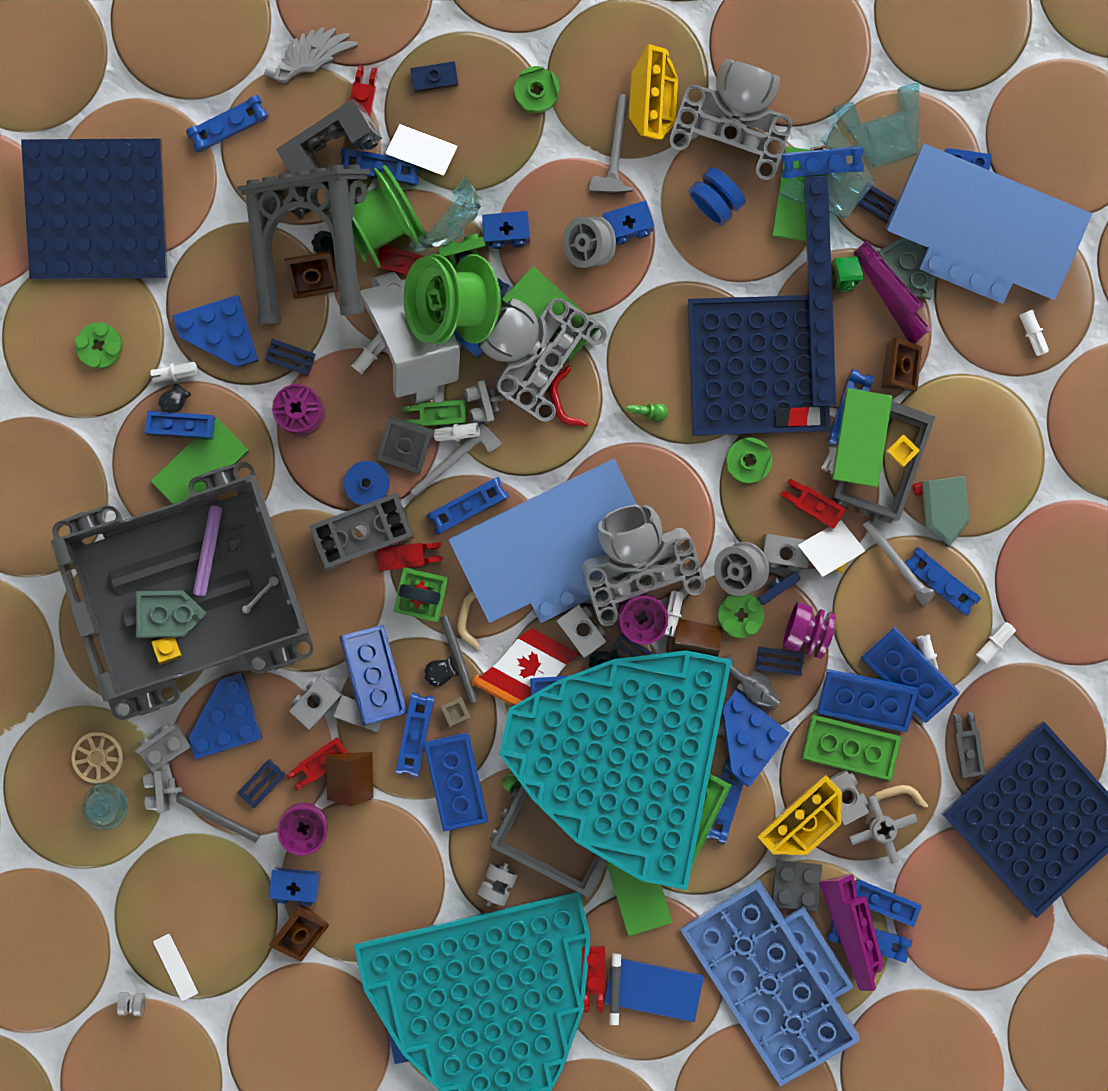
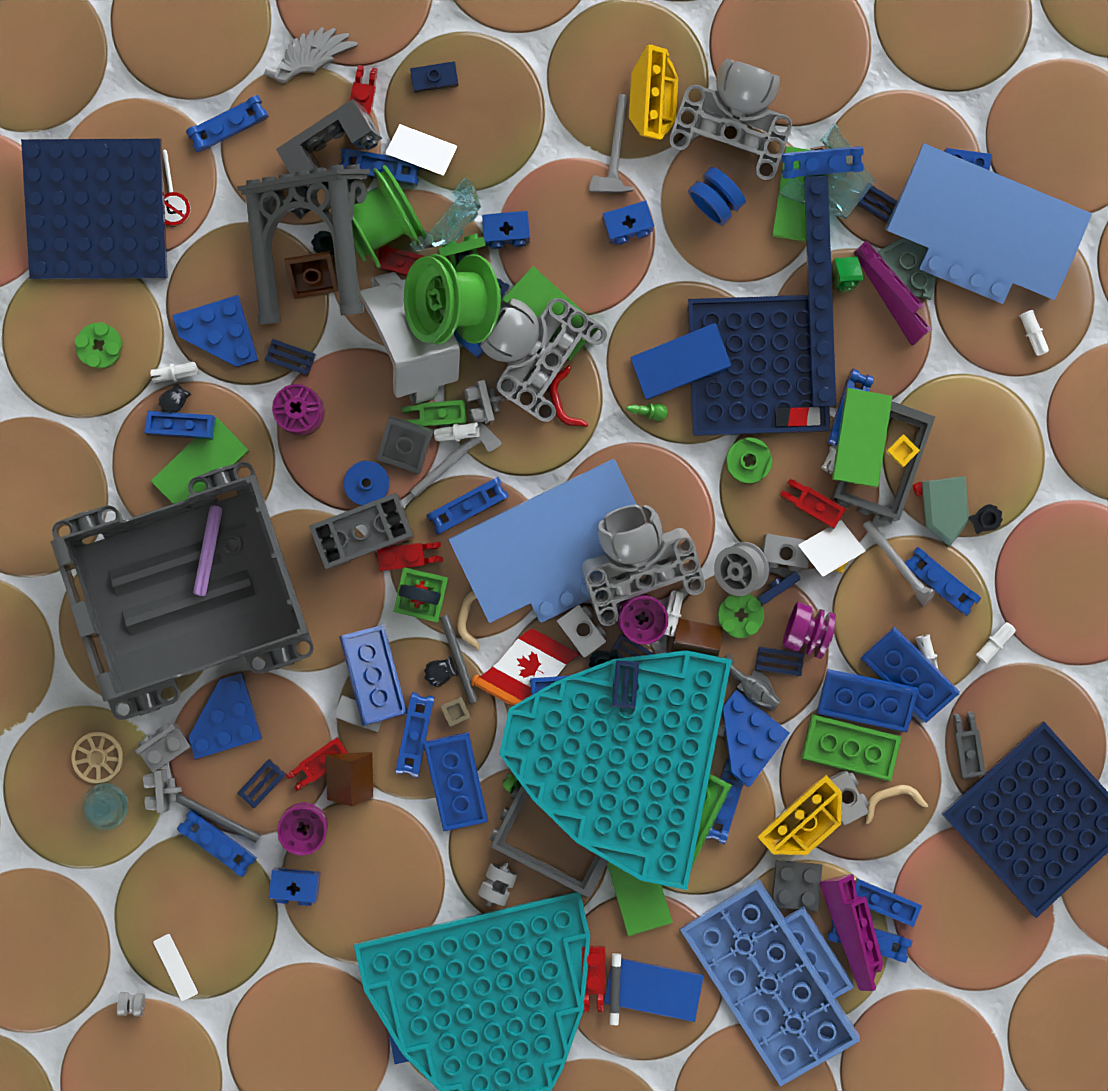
(165, 614): sand green tile -> none
(166, 650): yellow plate -> none
(176, 205): none -> piece
(217, 843): none -> blue plate
(273, 581): white hinge -> none
(299, 933): reddish brown slope -> none
(328, 697): light grey brick -> none
(369, 355): white axle -> none
(530, 101): bright green plate -> none
(589, 242): light grey wheel -> none
(627, 664): none -> dark blue tile
(681, 361): none -> blue tile
(889, 136): clear light blue wing -> none
(893, 826): light grey bar -> none
(901, 365): reddish brown slope -> none
(986, 519): none -> black animal

